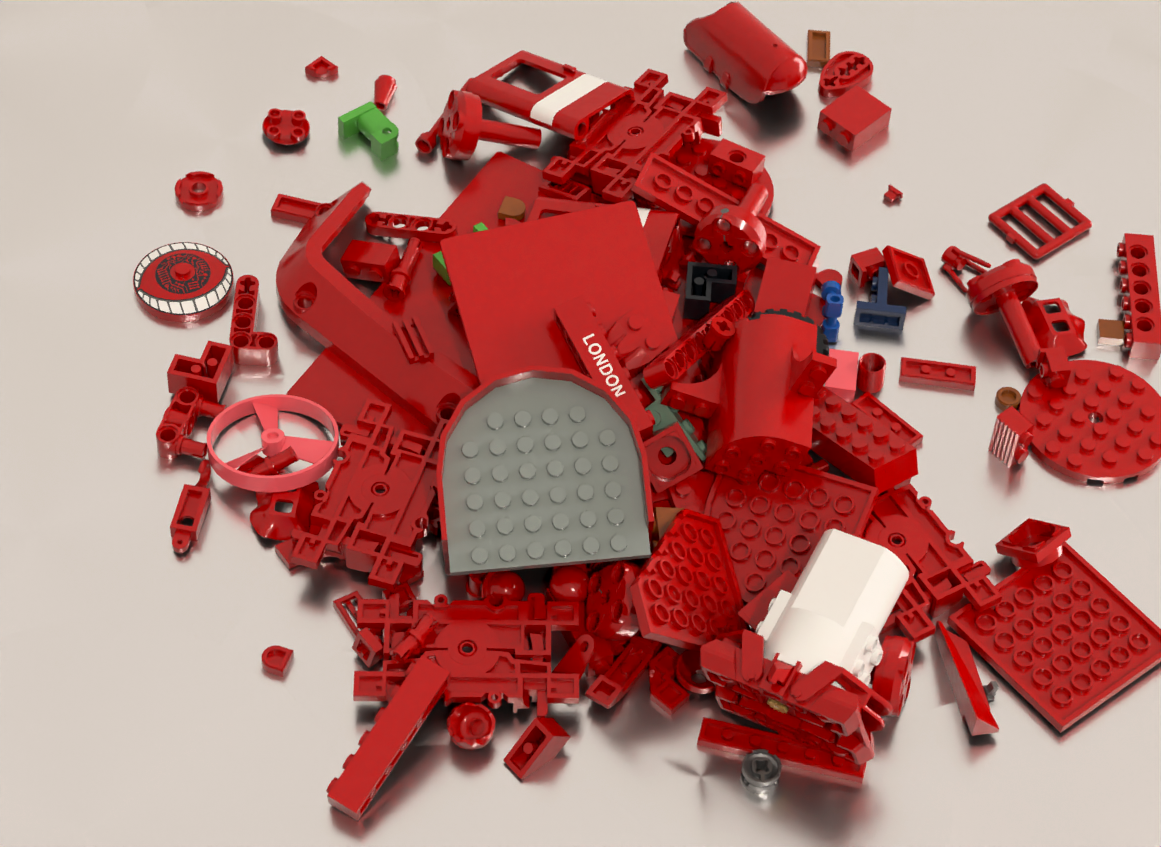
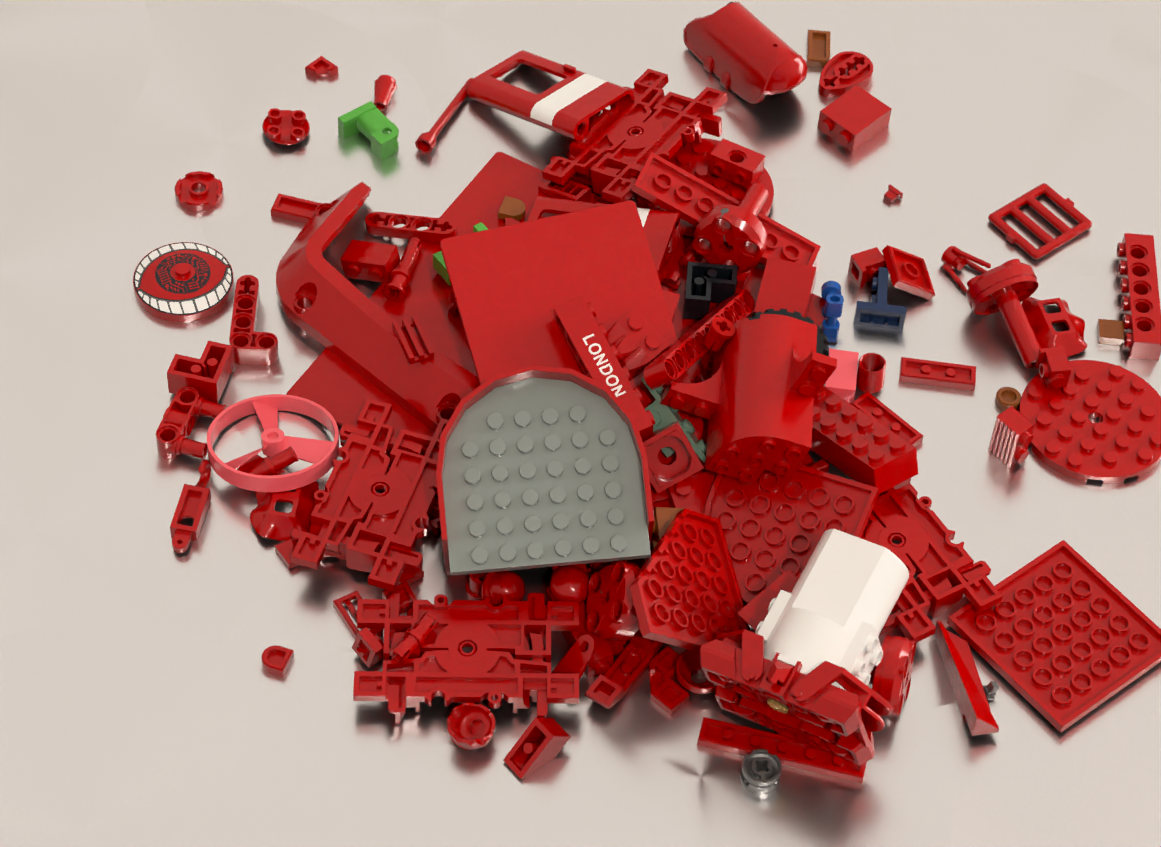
(388, 738): red brick -> none
(463, 127): red piece -> none
(828, 275): red tile -> none
(1034, 543): red piece -> none

